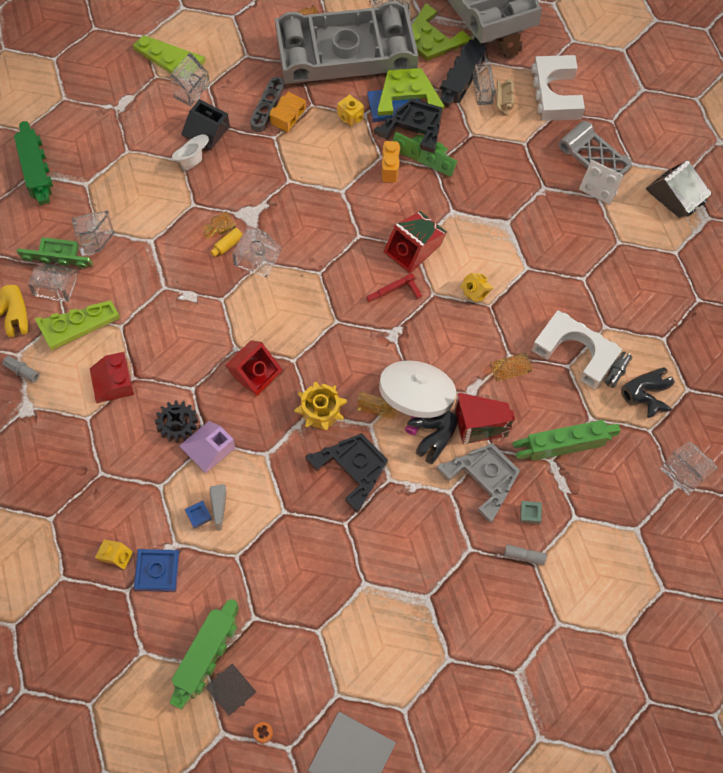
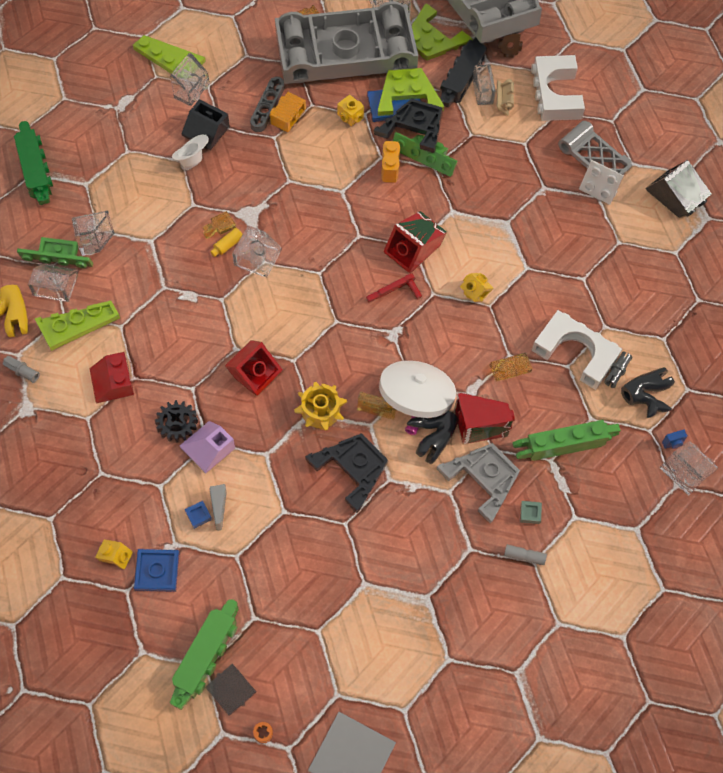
(674, 439): none -> blue plate

